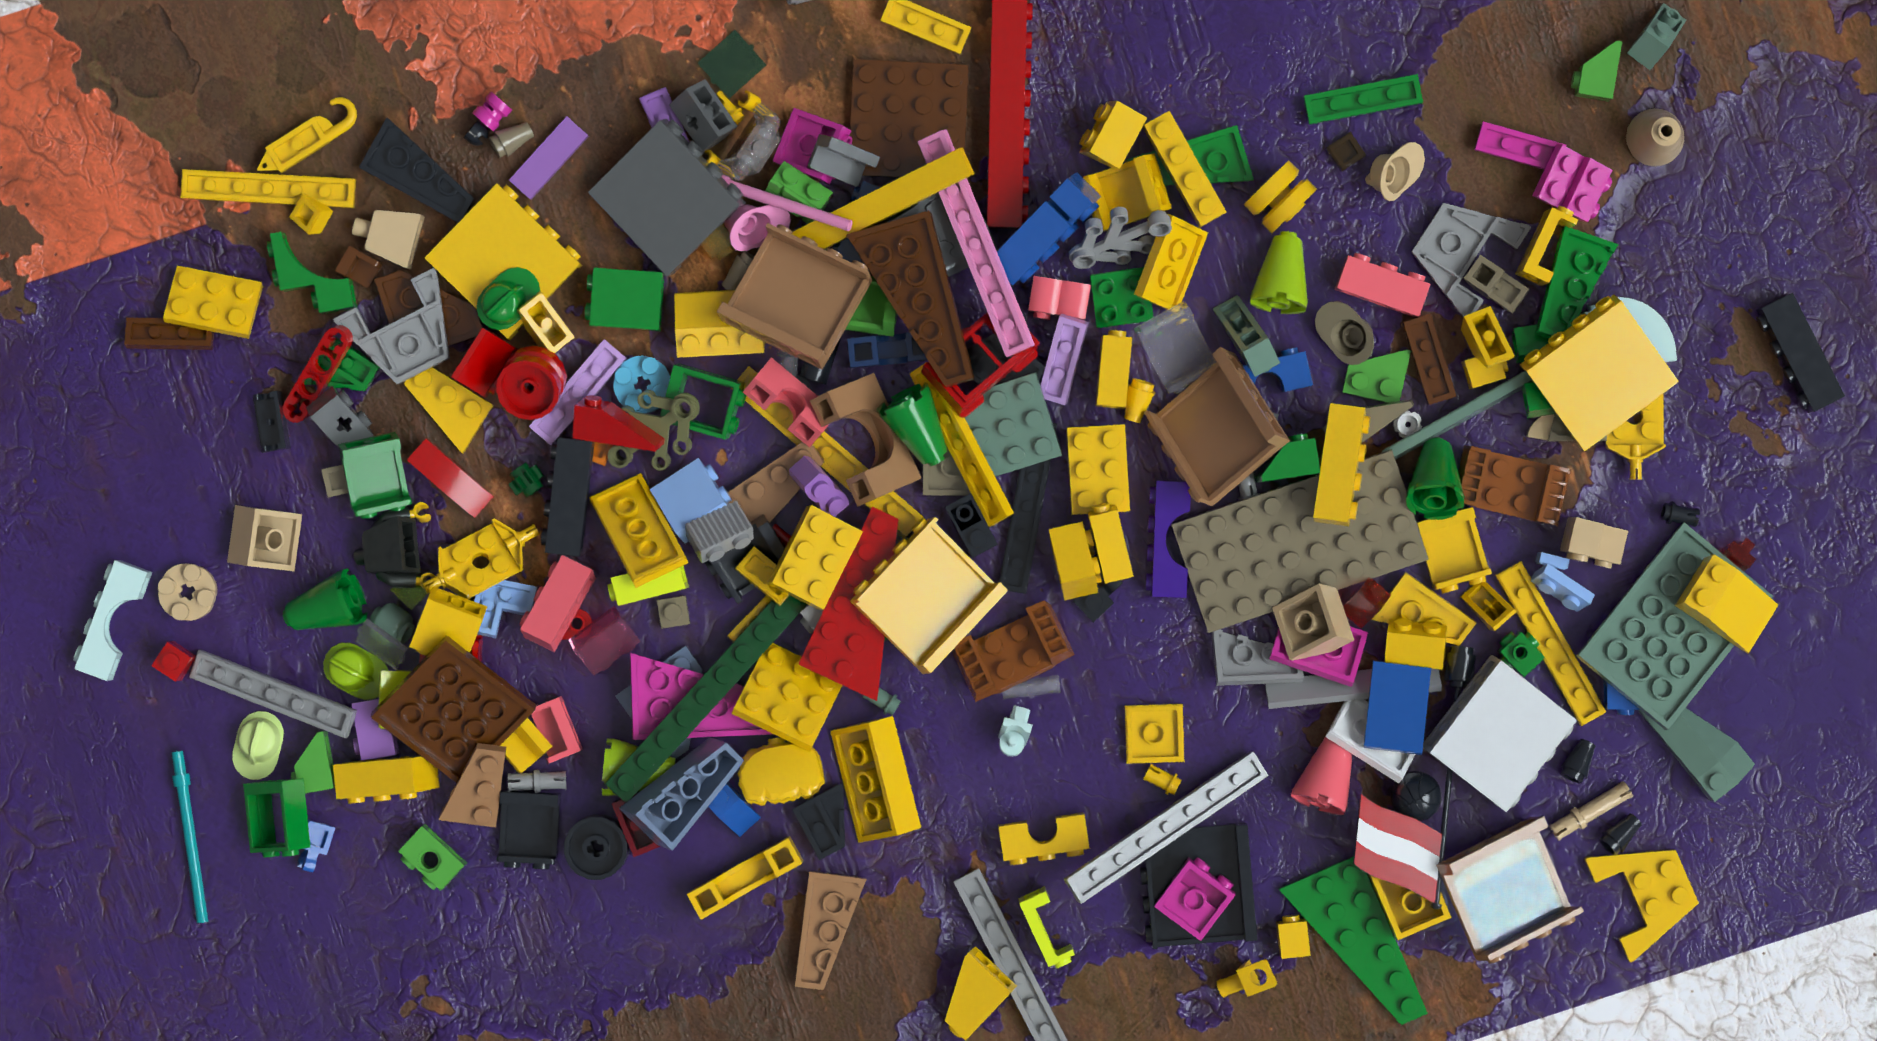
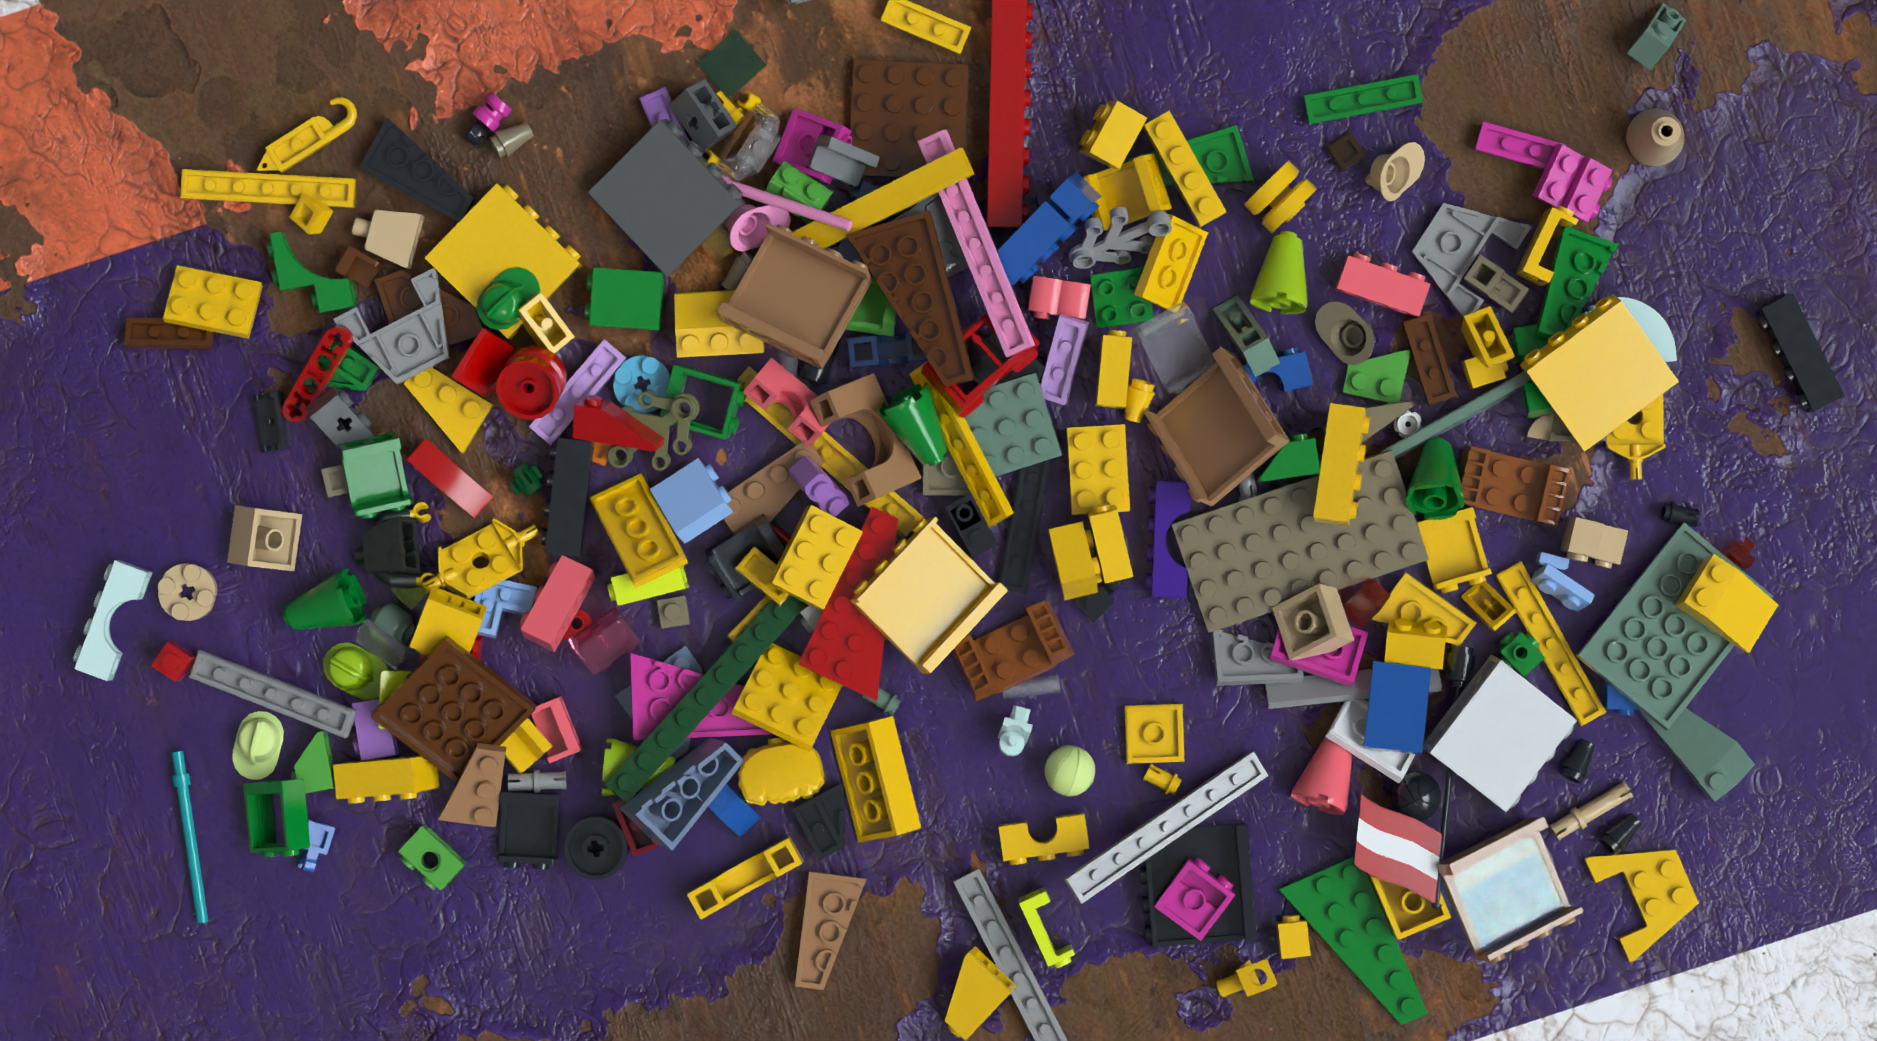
(548, 158): medium lavender tile -> none
(719, 532): light grey brick -> none
(1070, 770): none -> yellowish green piece
(1598, 75): bright green slope -> none

